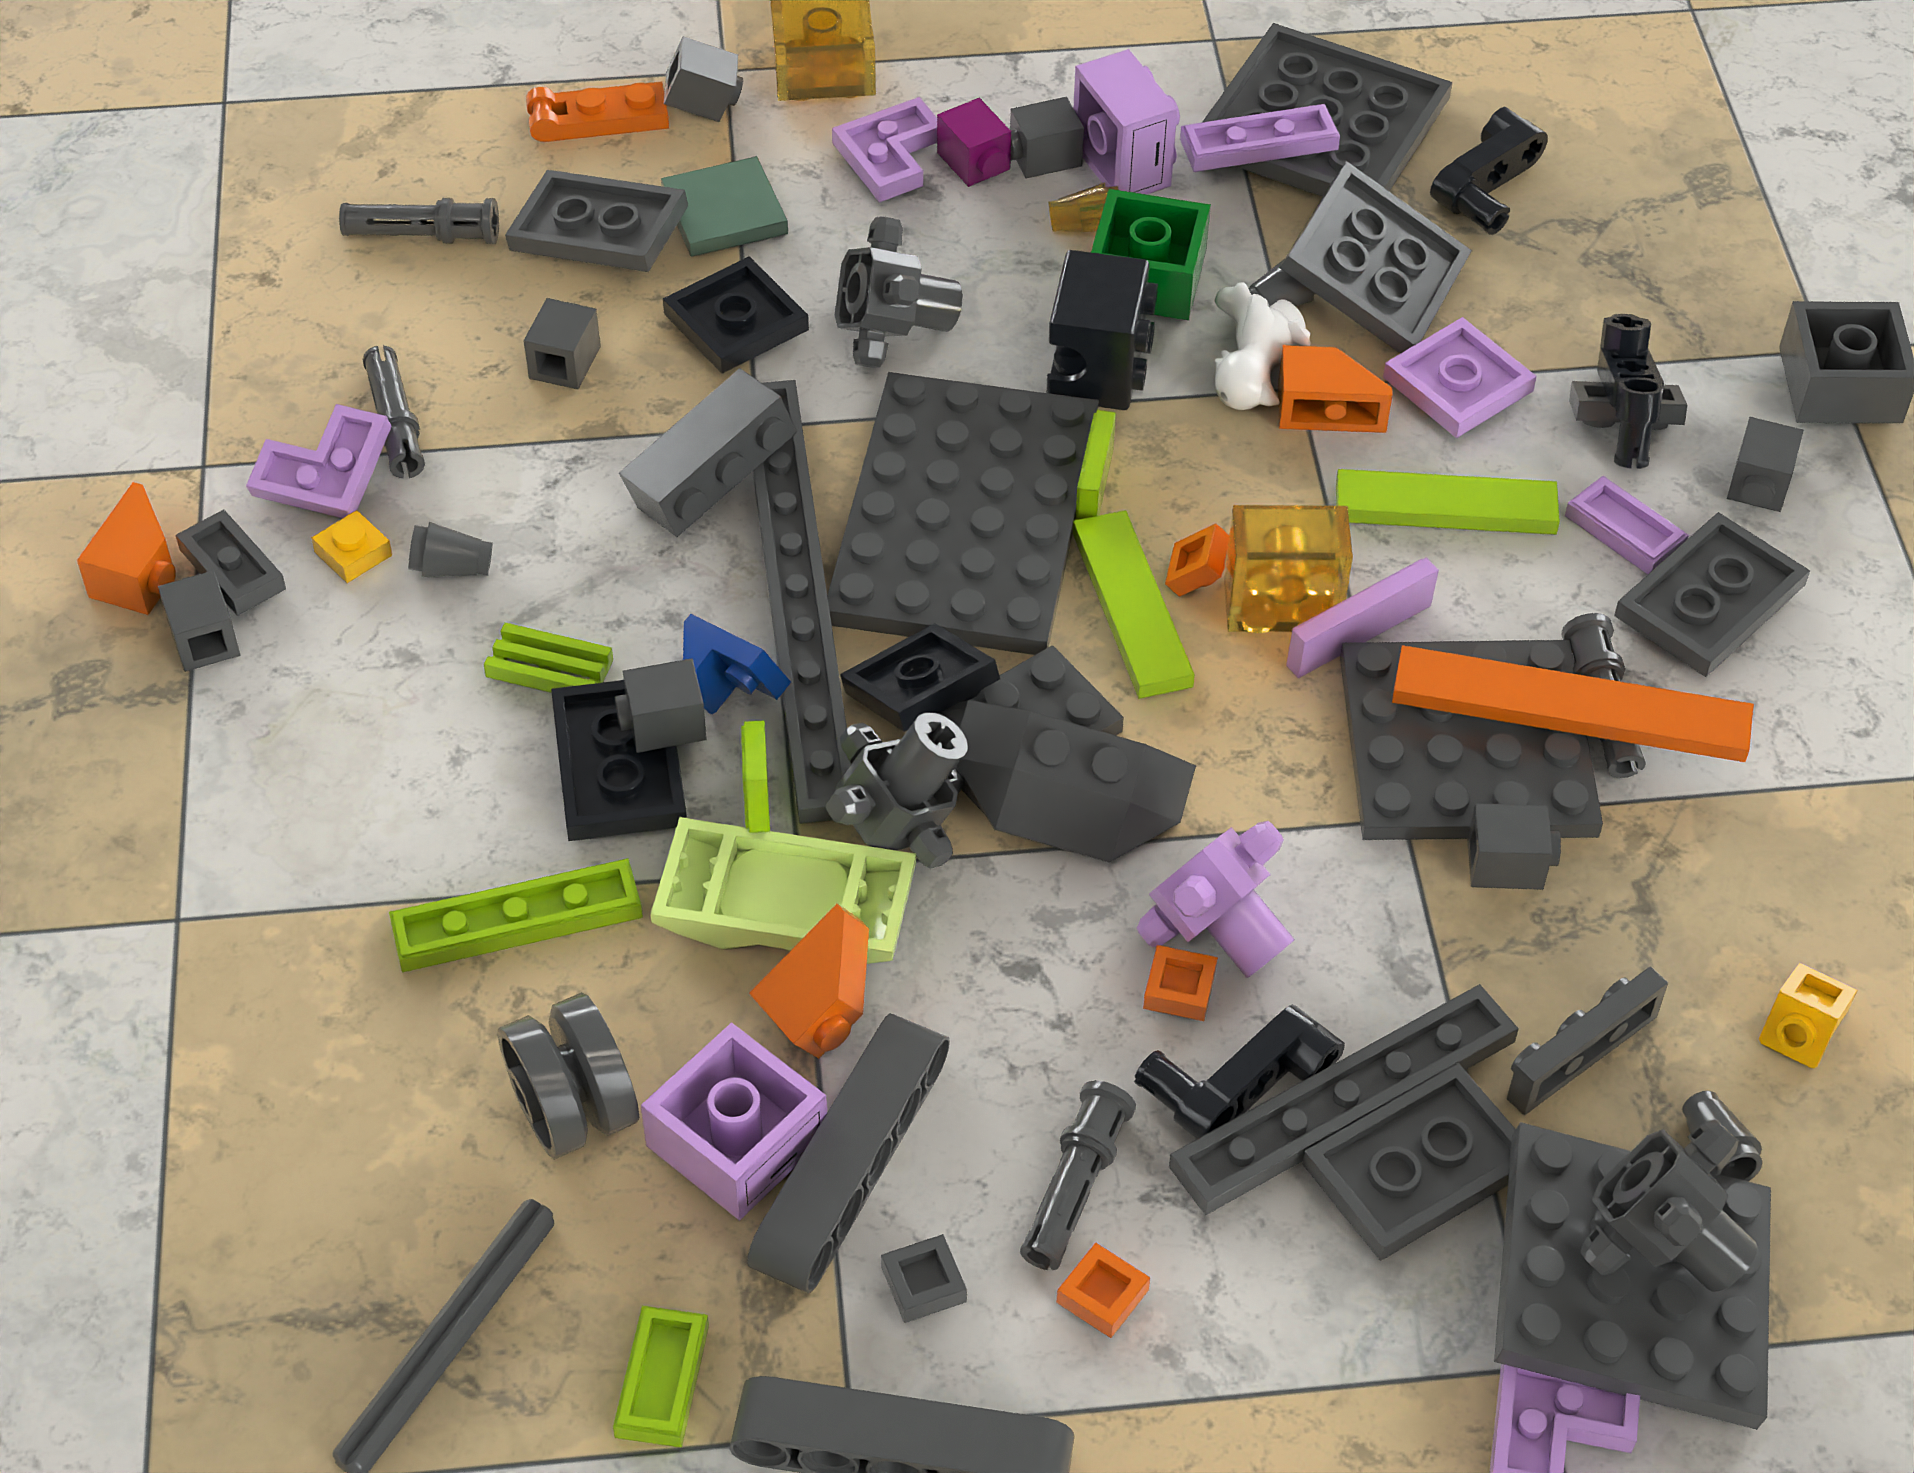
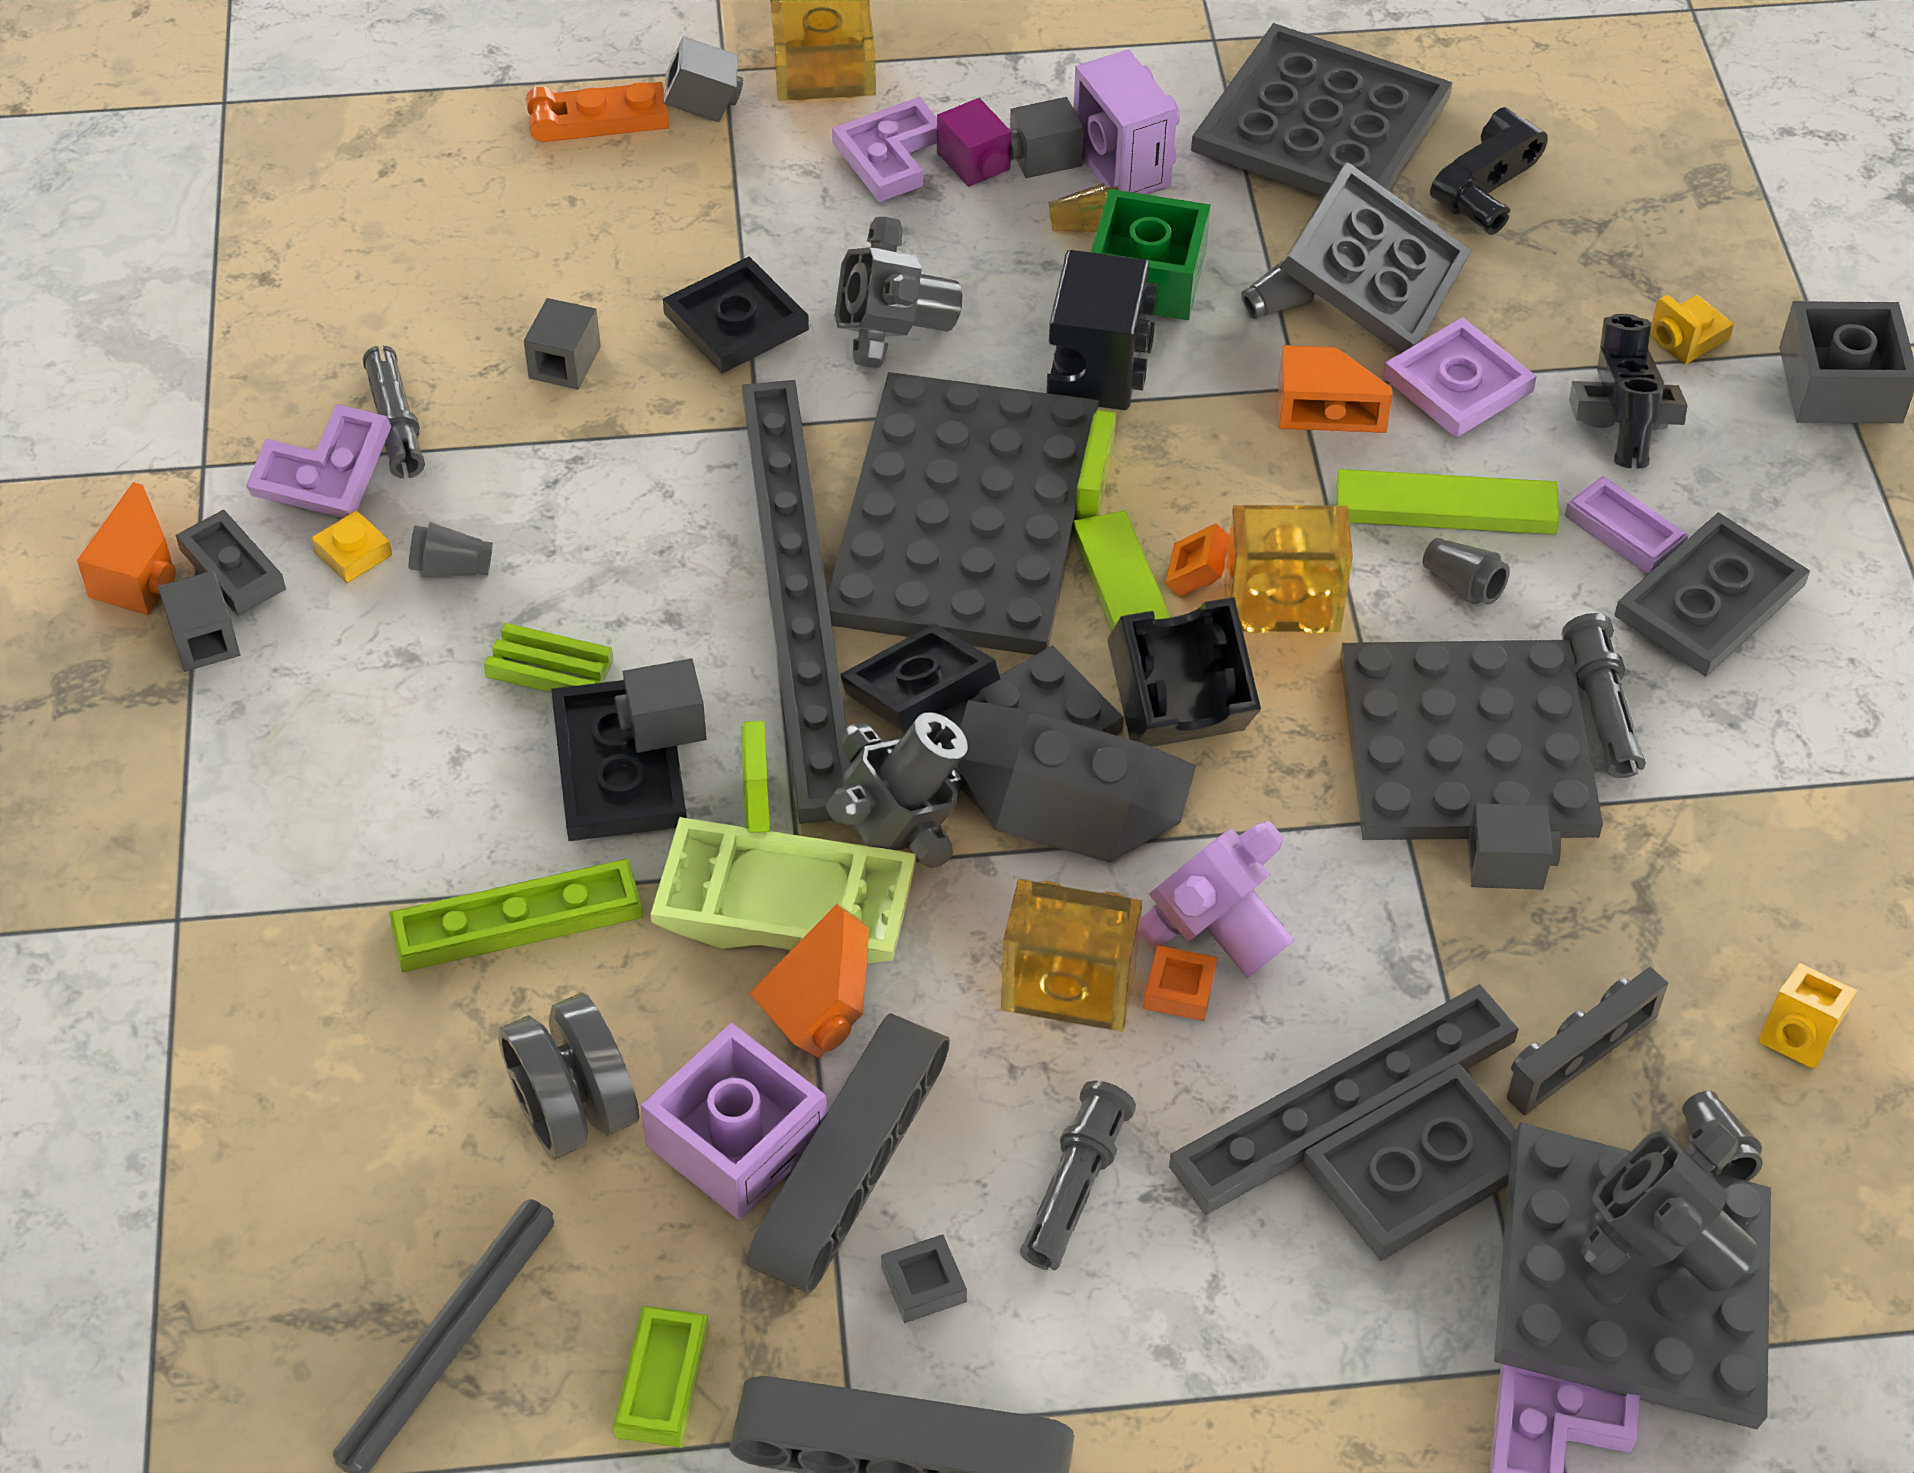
(450, 220): dark grey pin -> none
(597, 220): dark grey plate -> none
(708, 452): brick -> none
(727, 206): sand green tile -> none
(727, 663): blue slope -> none
(1070, 954): none -> clear yellow brick
(1103, 1290): orange plate -> none
(1184, 674): none -> black piece
(1259, 137): lavender tile -> none
(1261, 332): white animal -> none
(1286, 1044): black beam -> none
(1362, 616): lavender tile -> none
(1468, 570): none -> dark grey cone
(1574, 703): orange tile -> none
(1689, 327): none -> yellow bracket
(1765, 464): dark grey brick -> none

